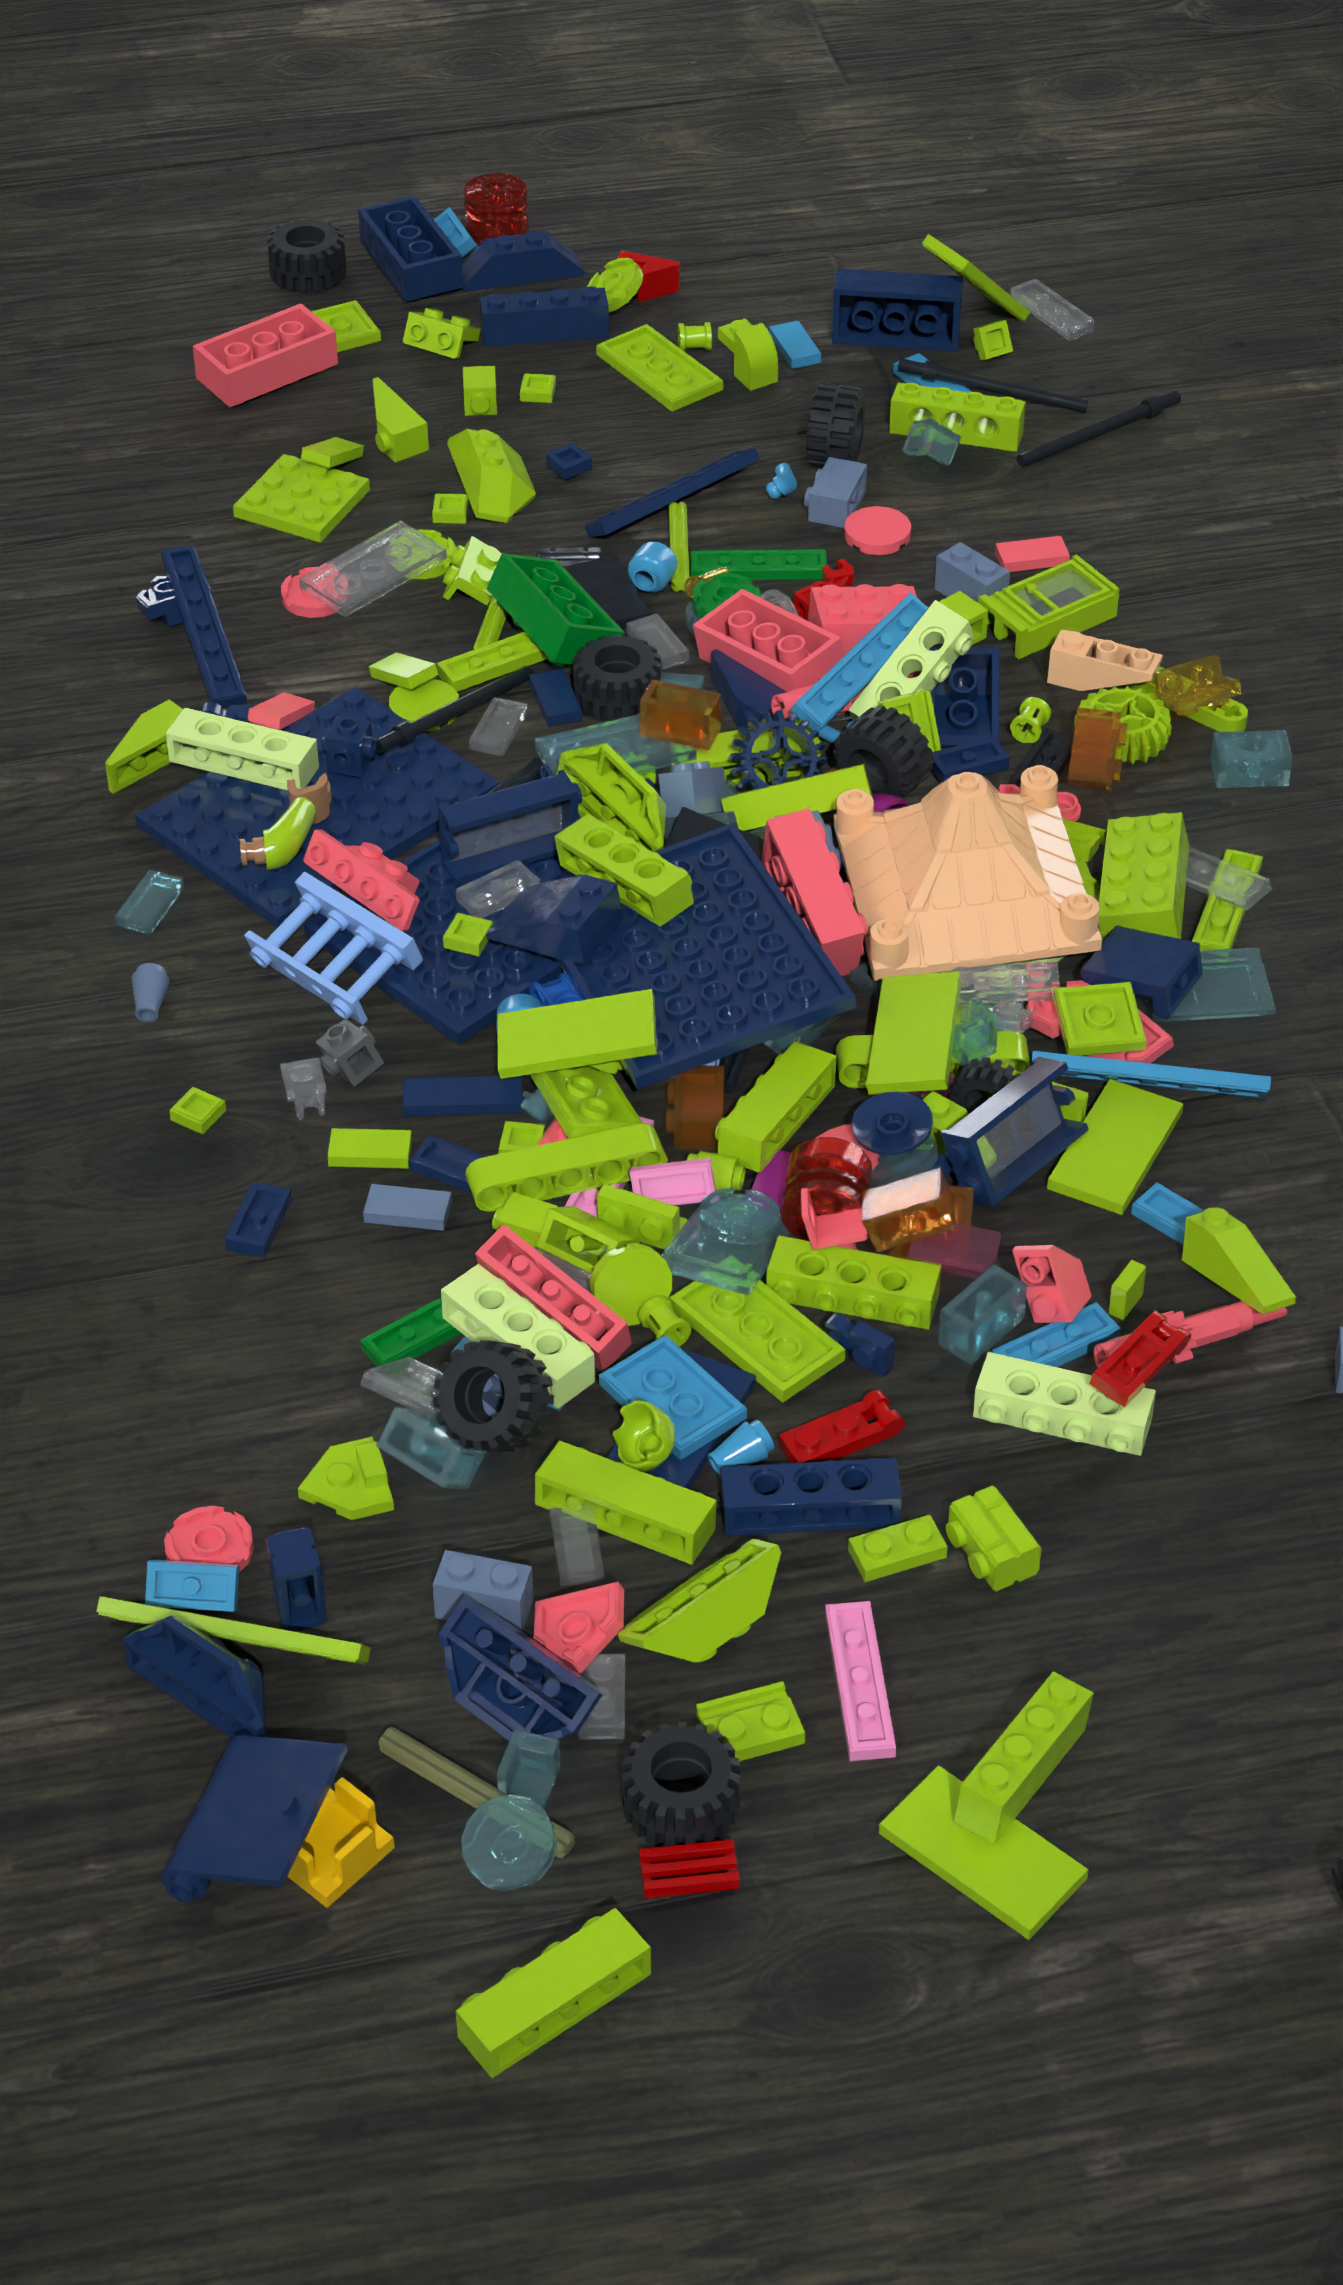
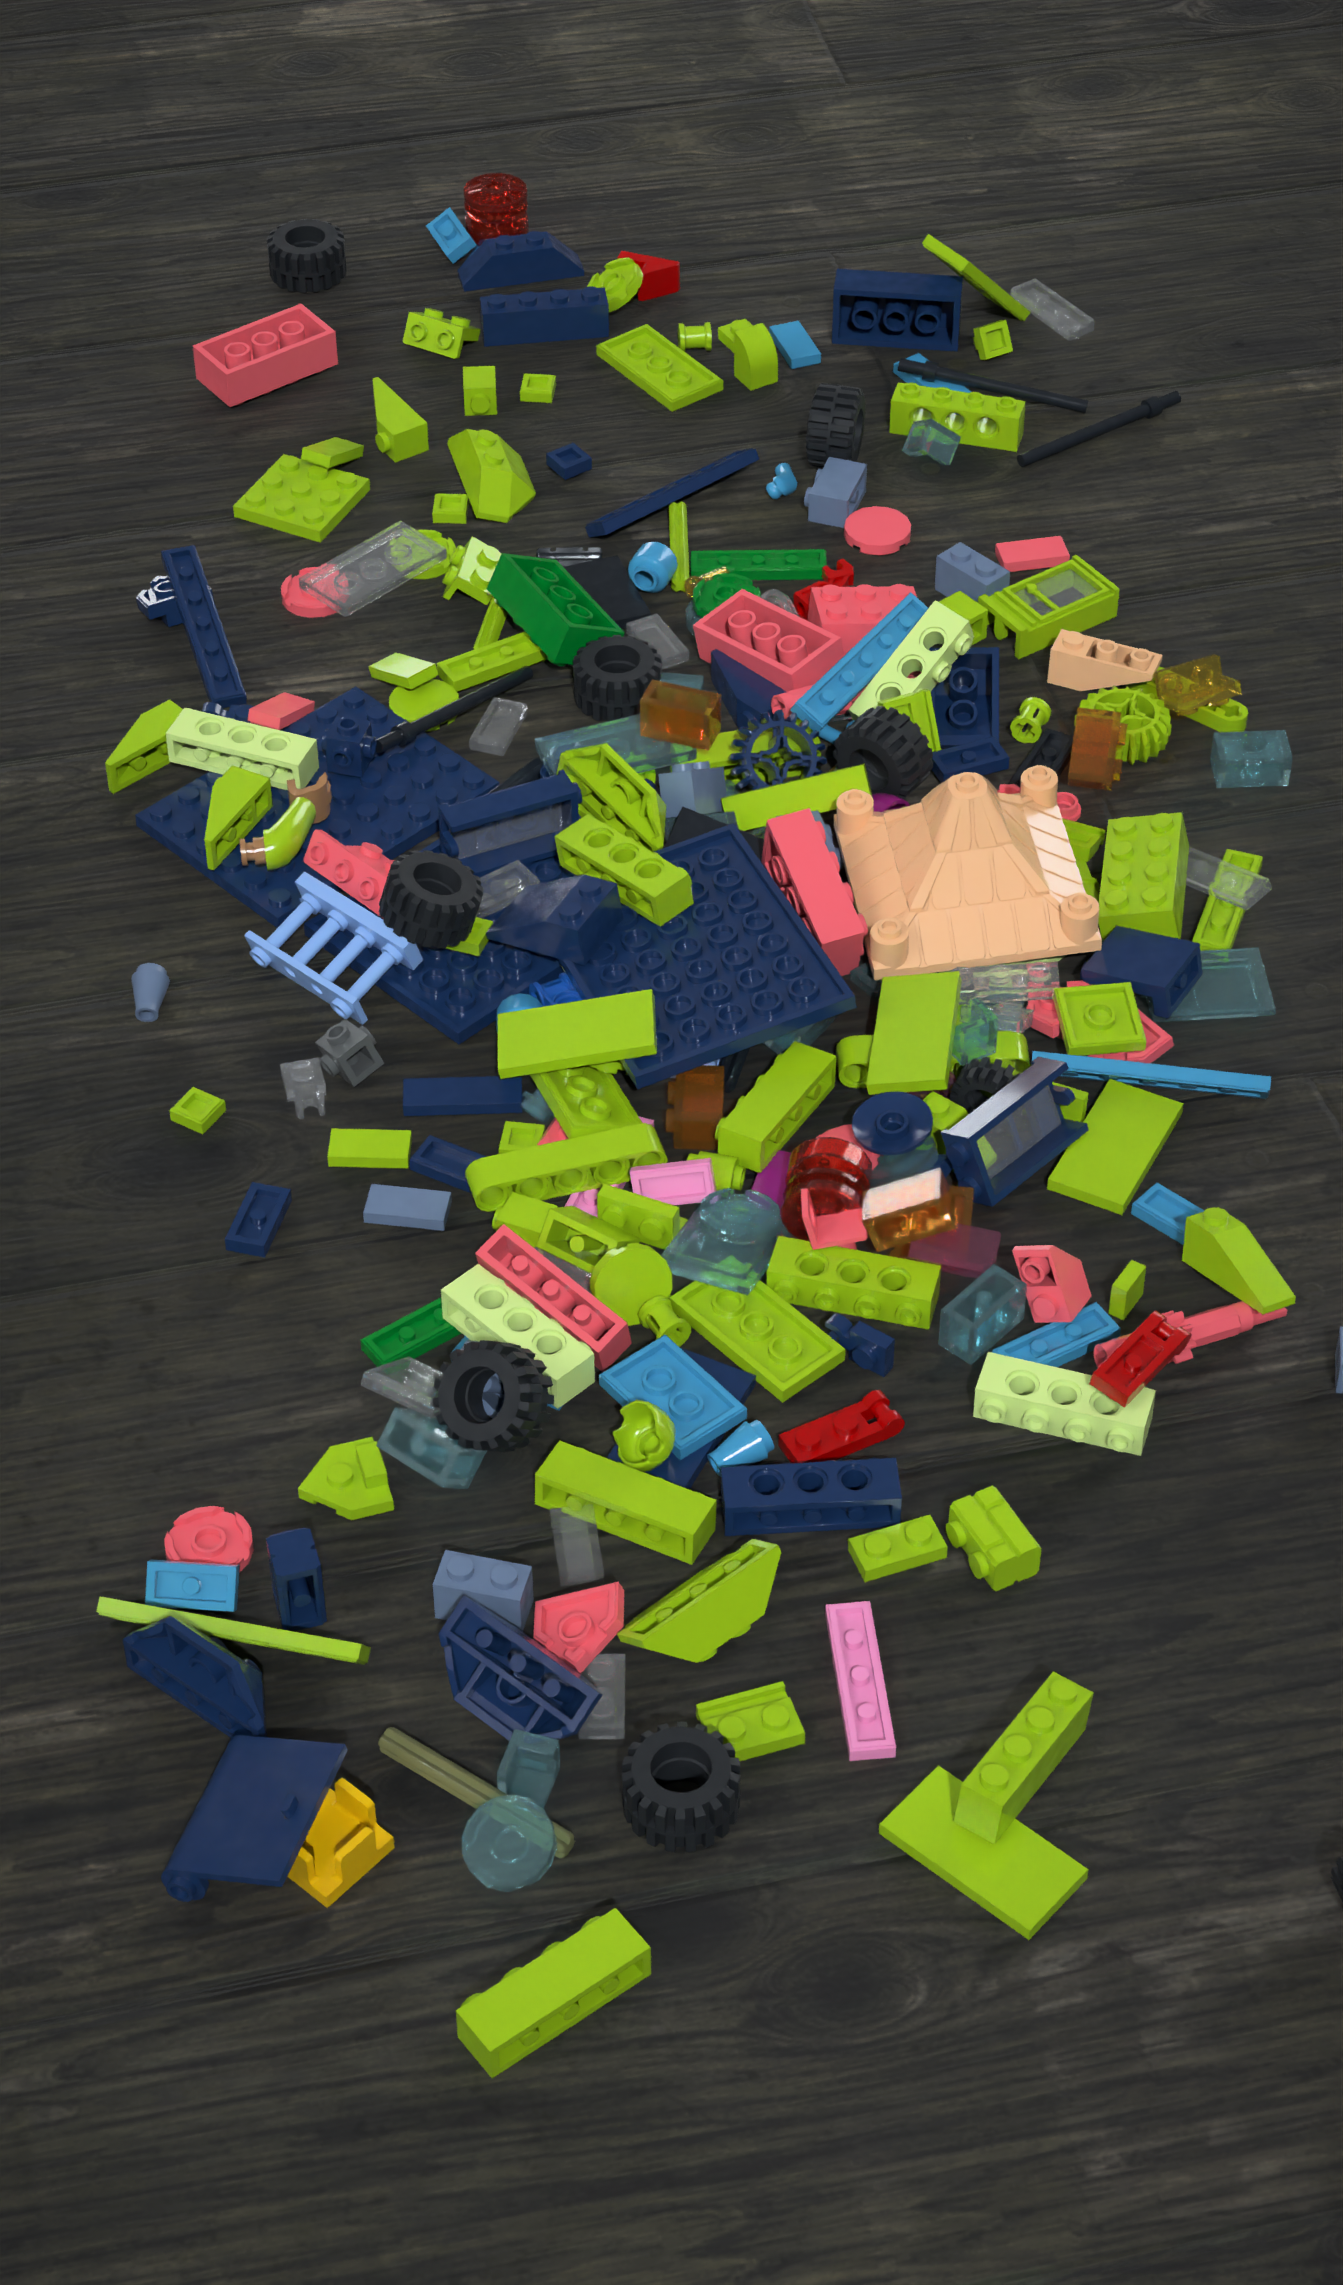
(149, 902): clear light blue tile -> none
(235, 807): none -> lime slope
(351, 325): lime tile -> none
(410, 248): dark blue brick -> none
(430, 899): none -> black tyre
(555, 697): dark blue tile -> none
(688, 1862): red tile -> none

